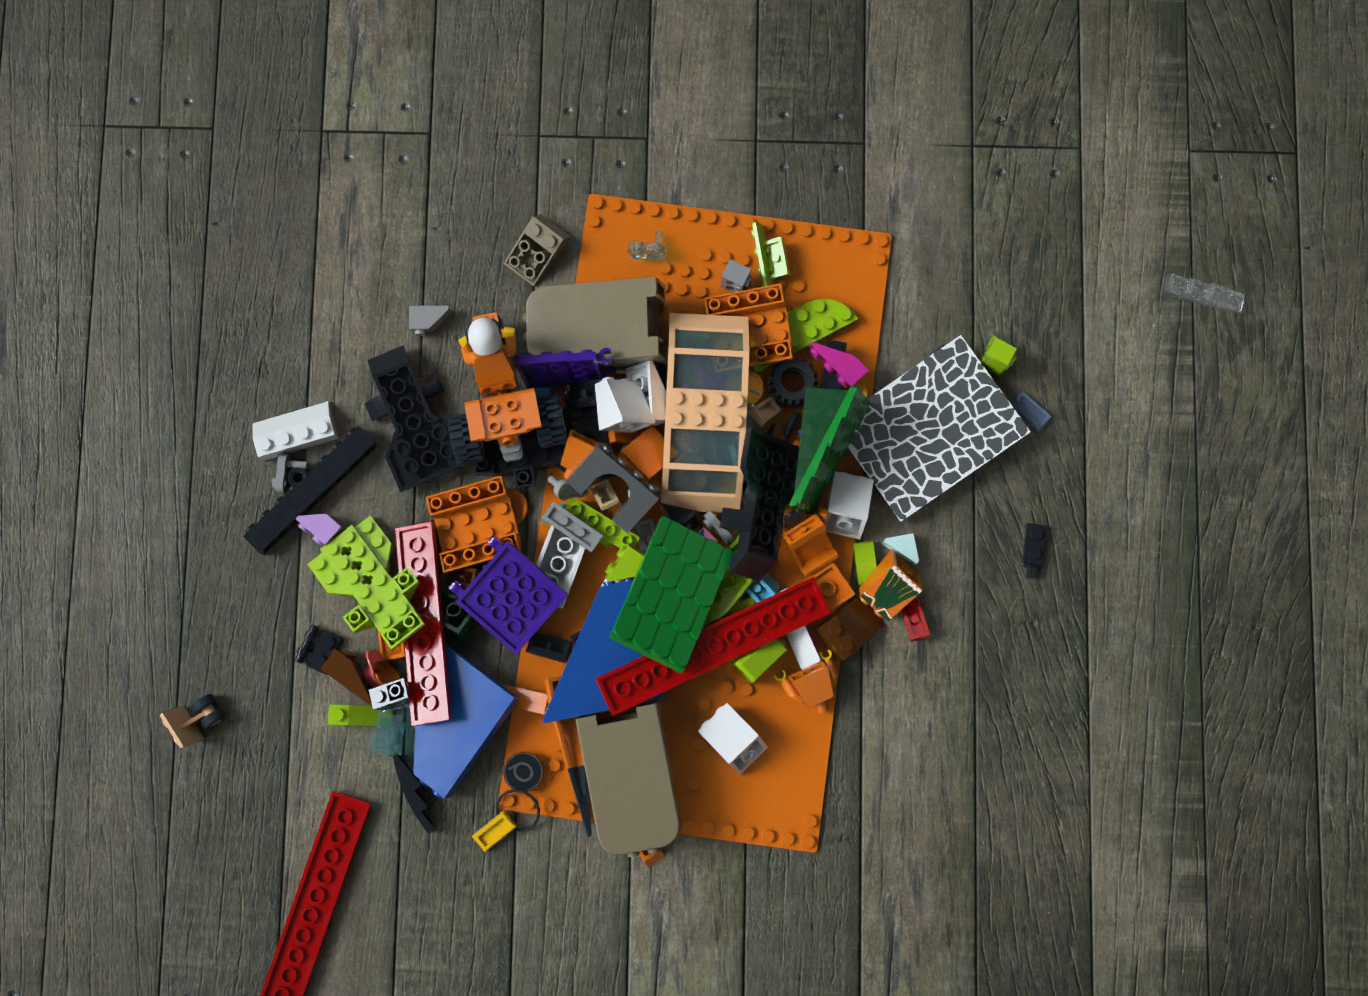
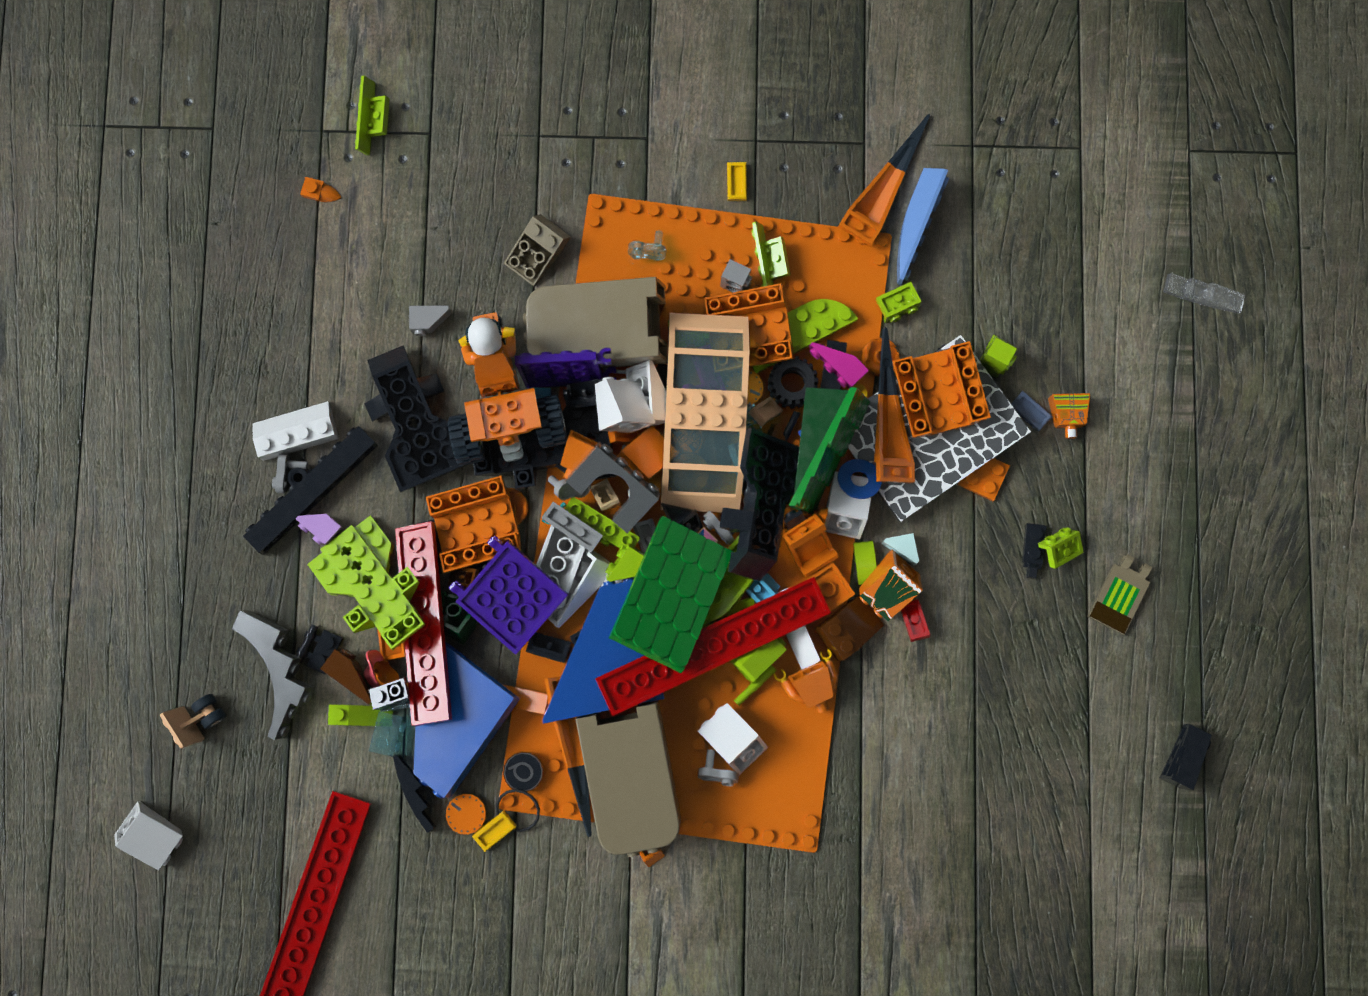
(148, 836): none -> white slope
(282, 666): none -> arch
(318, 191): none -> orange plate
(371, 115): none -> lime bracket
(466, 814): none -> orange tile
(587, 580): none -> white wedge
(708, 773): none -> light grey piece
(736, 181): none -> yellow tile
(755, 685): none -> lime piece
(848, 487): none -> blue gear
(871, 208): none -> orange plate
(872, 355): none -> orange tile
(892, 447): none -> orange plate
(899, 302): none -> lime bracket
(917, 217): none -> medium blue wedge
(941, 390): none -> orange slope
(986, 479): none -> orange plate
(1062, 546): none -> lime bracket
(1069, 412): none -> orange torso
(1120, 595): none -> tile
(1186, 757): none -> black wedge

